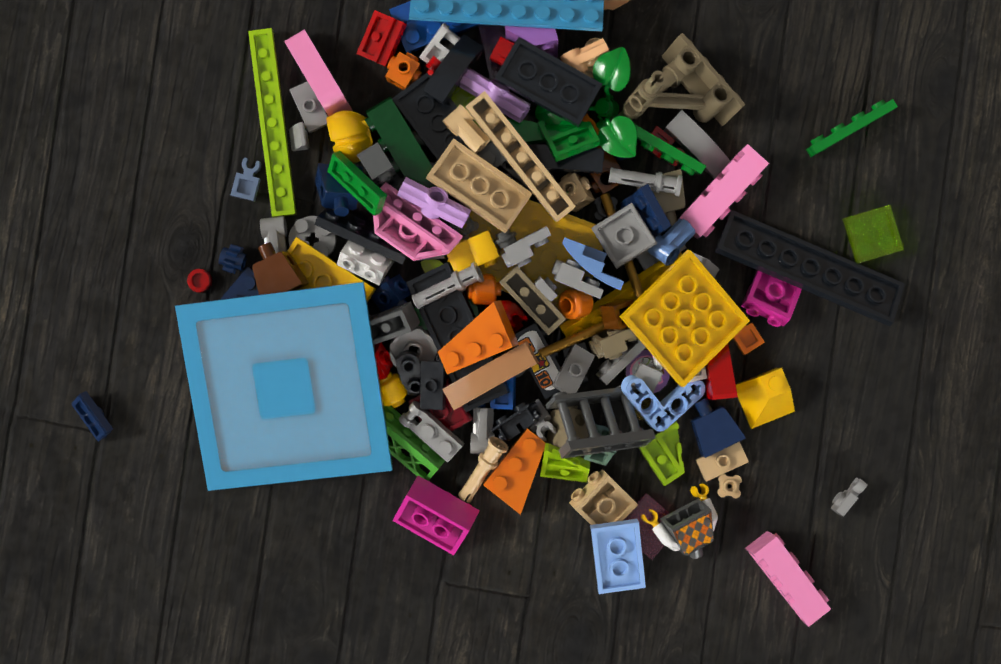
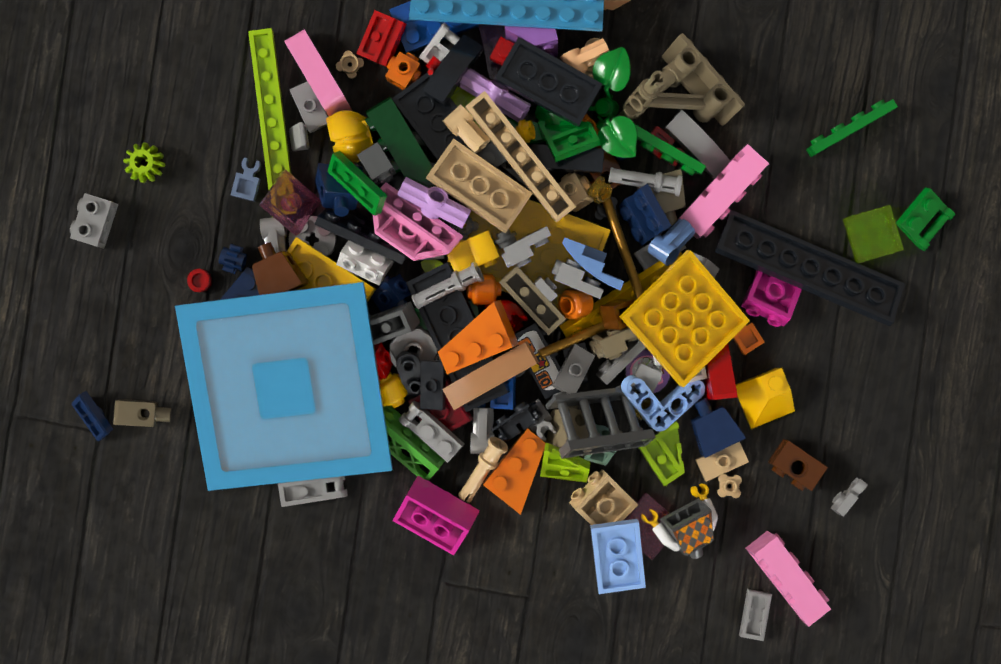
(93, 220): none -> light grey brick
(129, 413): none -> dark tan torso
(148, 154): none -> lime gear
(290, 202): none -> plate
(310, 491): none -> light grey plate
(349, 57): none -> tan plate
(526, 130): none -> yellow plate
(600, 190): none -> clear yellow plate
(624, 235): light grey plate -> none
(755, 614): none -> light grey plate
(810, 470): none -> reddish brown brick
(920, 214): none -> green plate

